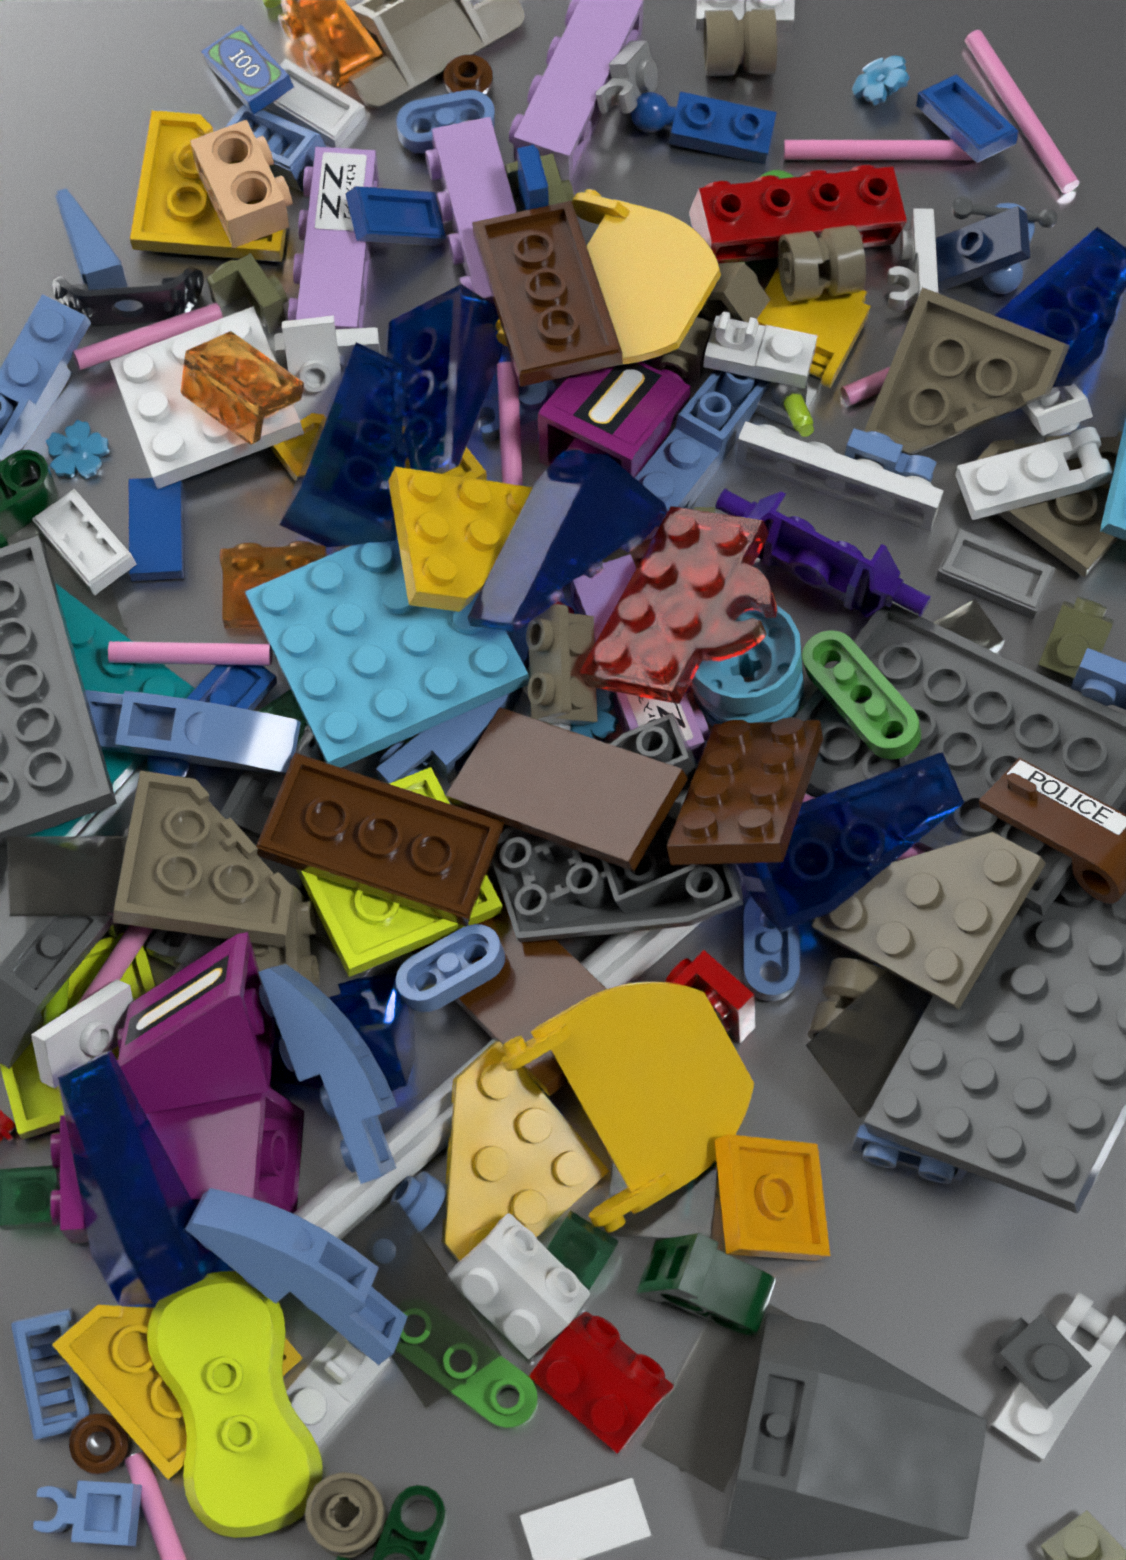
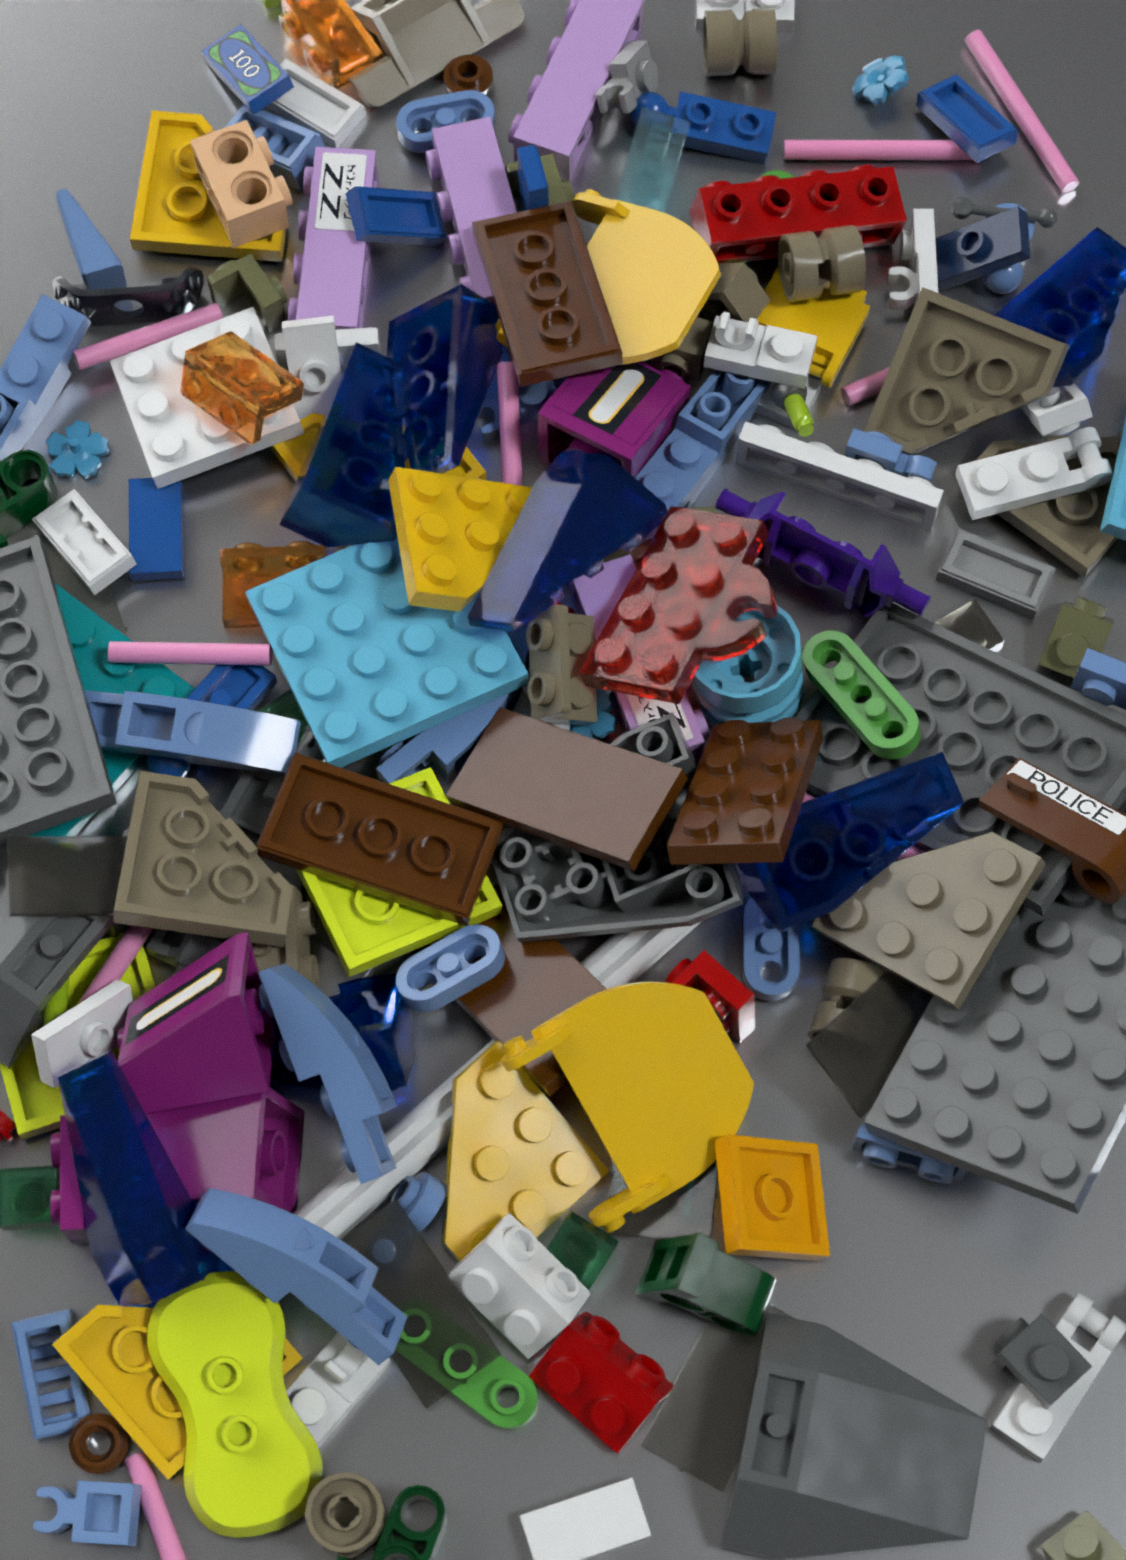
(652, 160): none -> clear light blue plate

